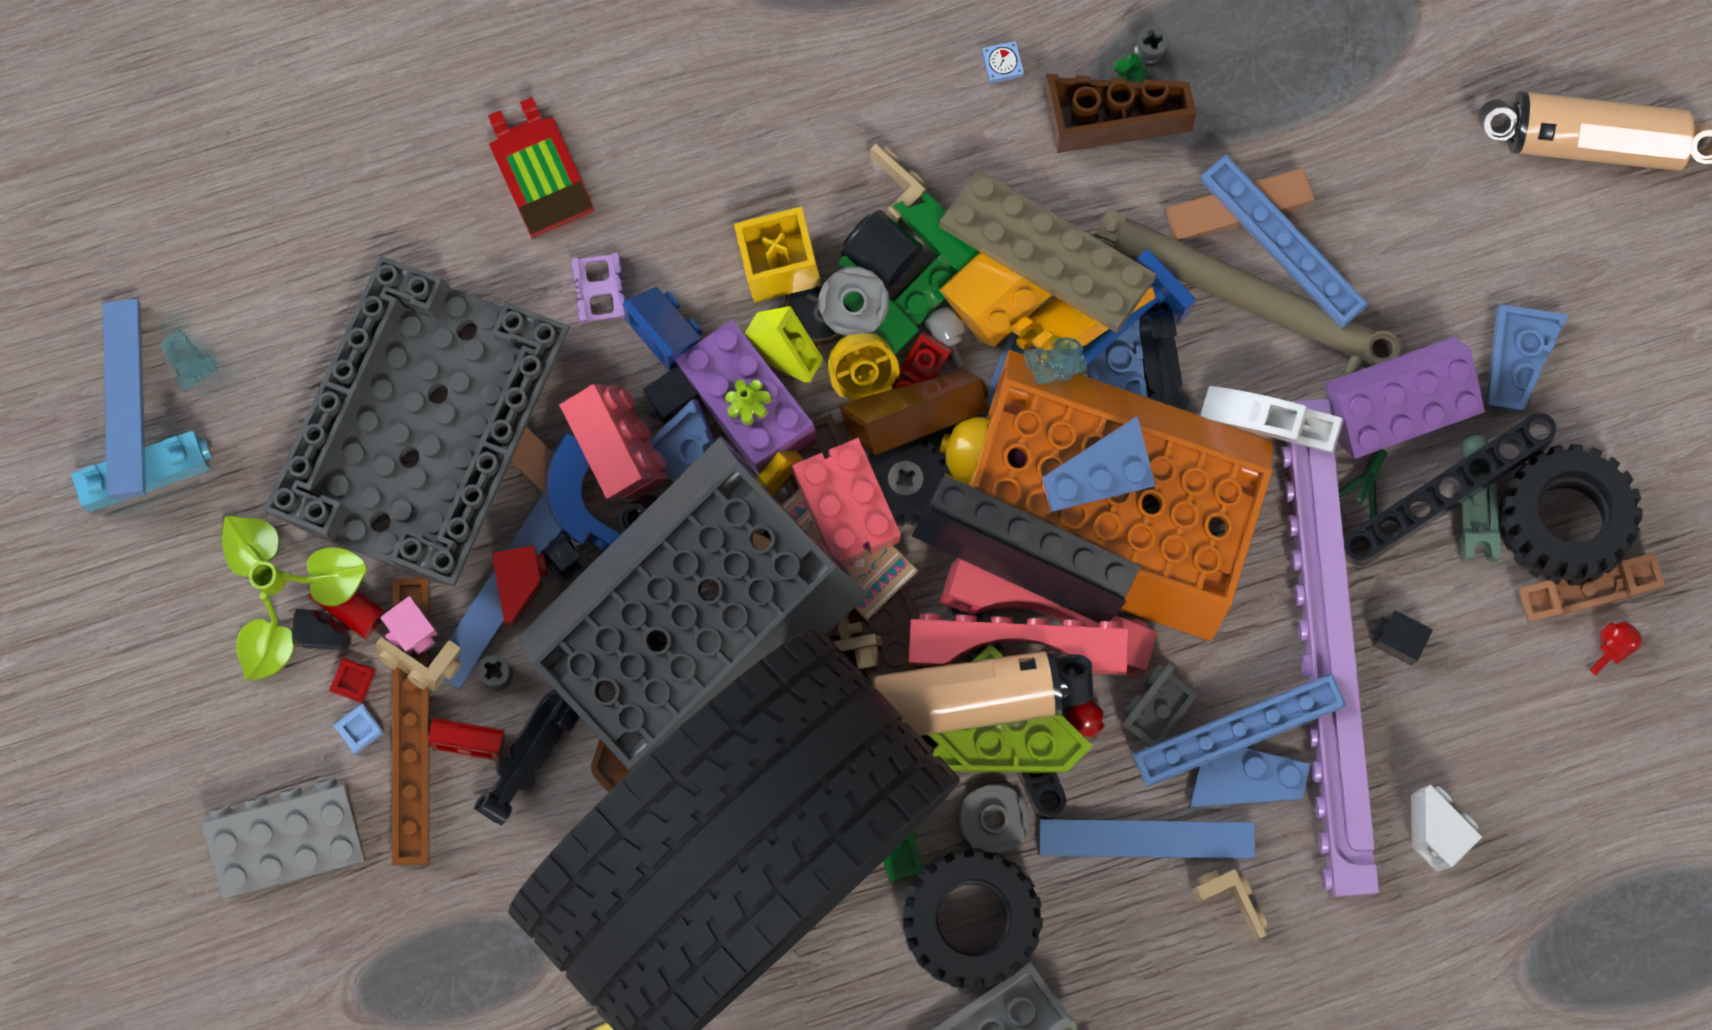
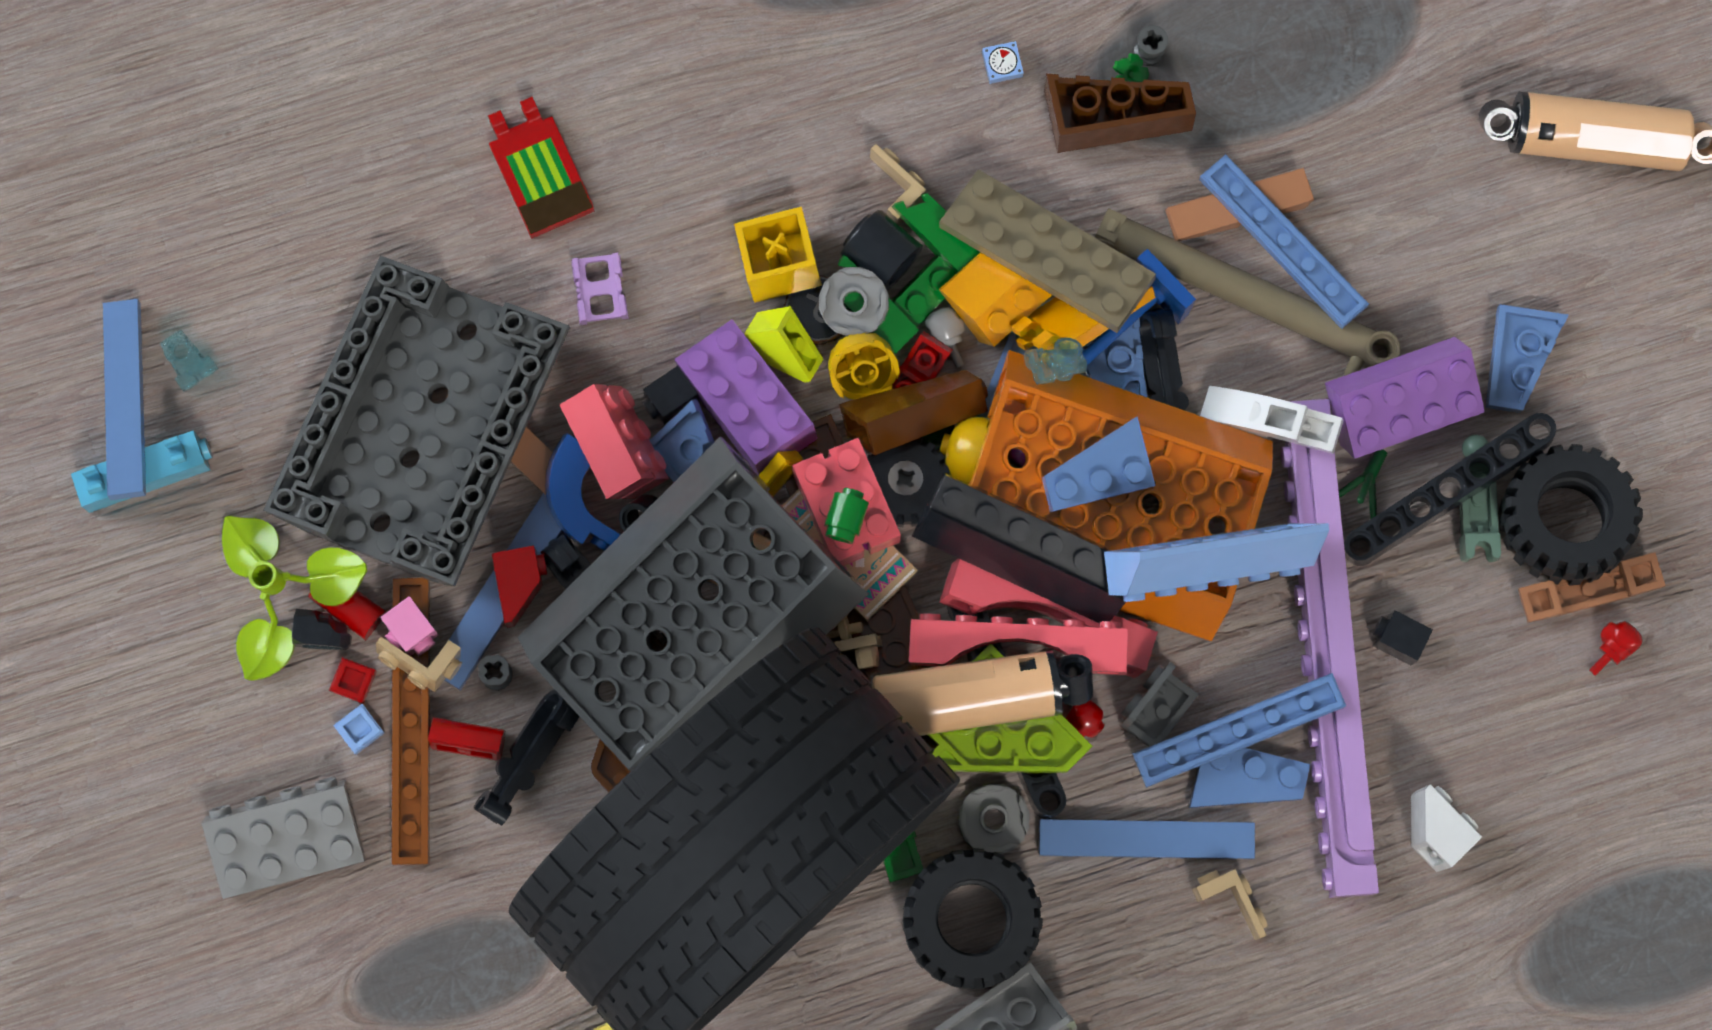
(660, 325): blue slope -> none
(747, 401): lime plant -> none
(846, 515): none -> green brick
(1213, 559): none -> light blue slope

